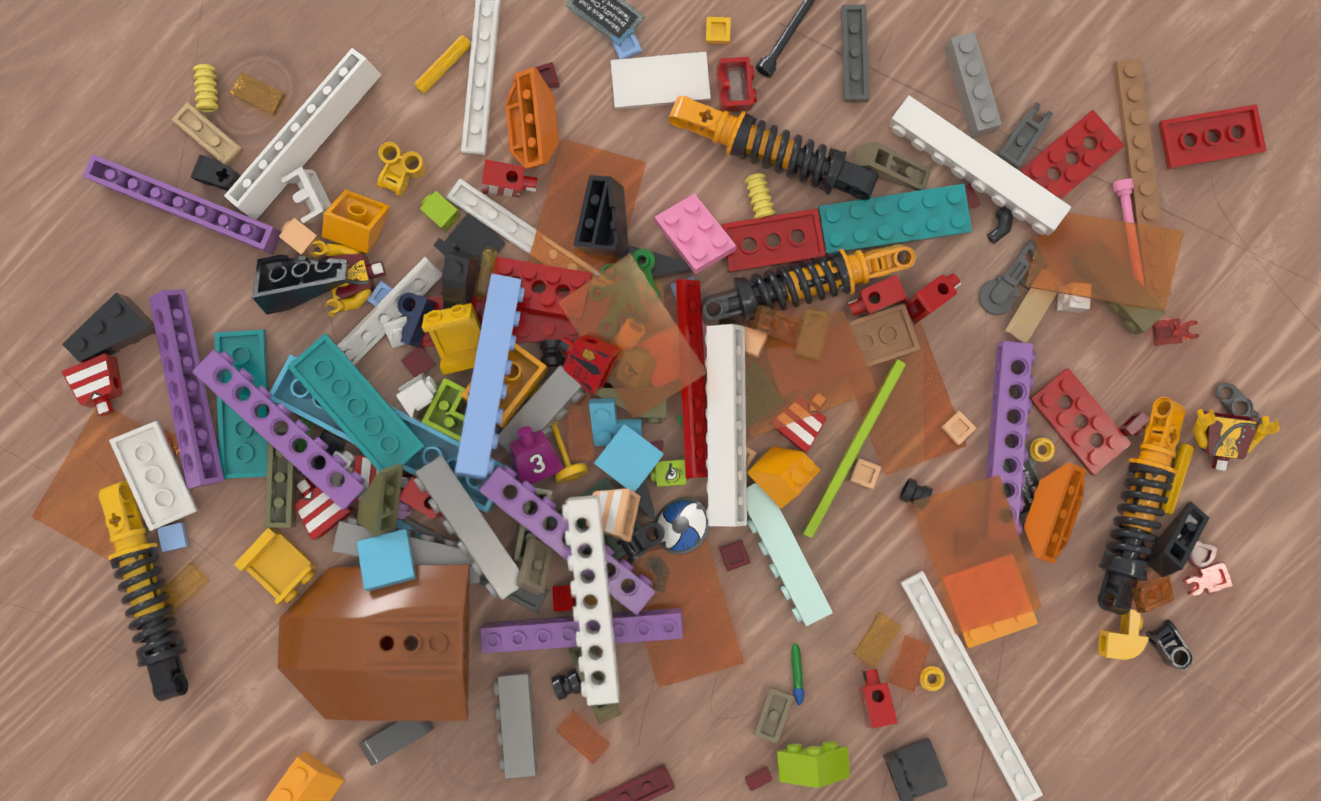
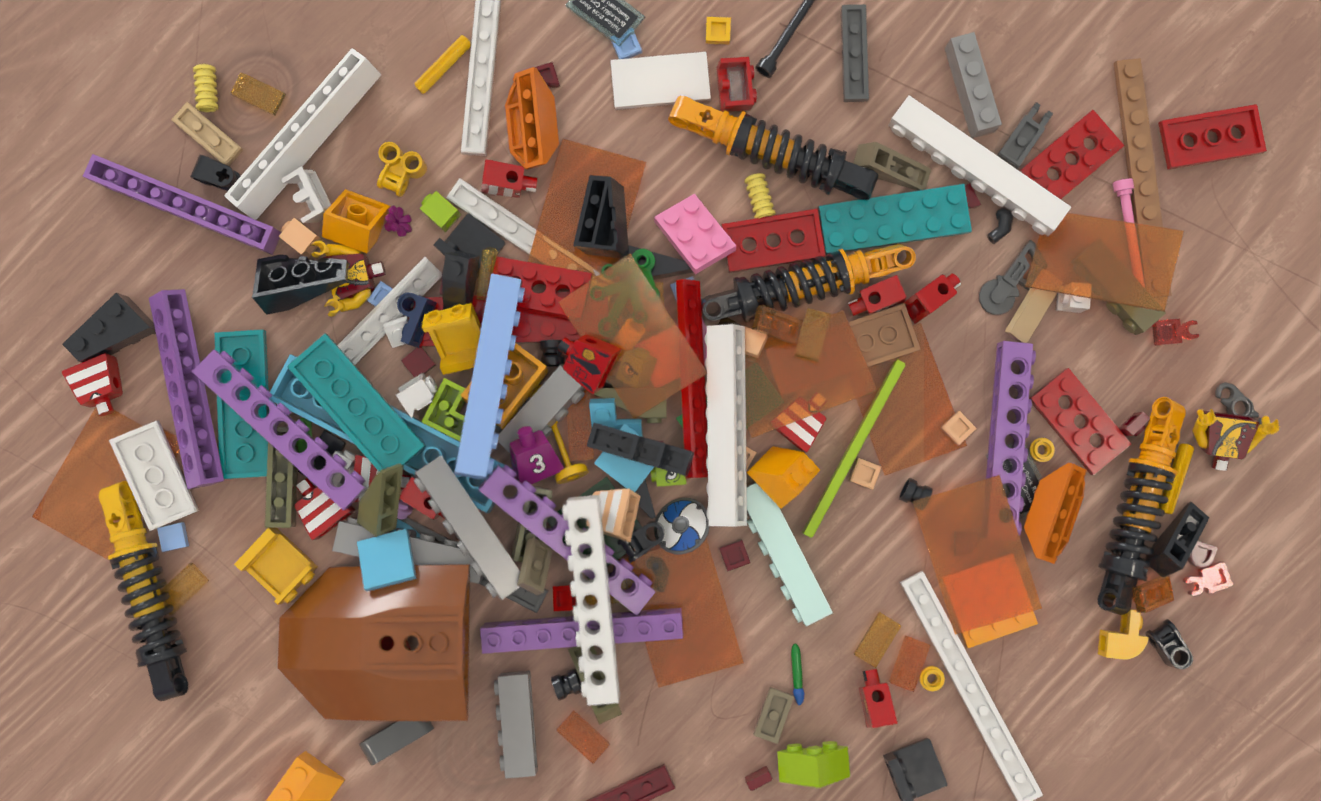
(397, 221): none -> magenta plant
(640, 449): none -> black slope

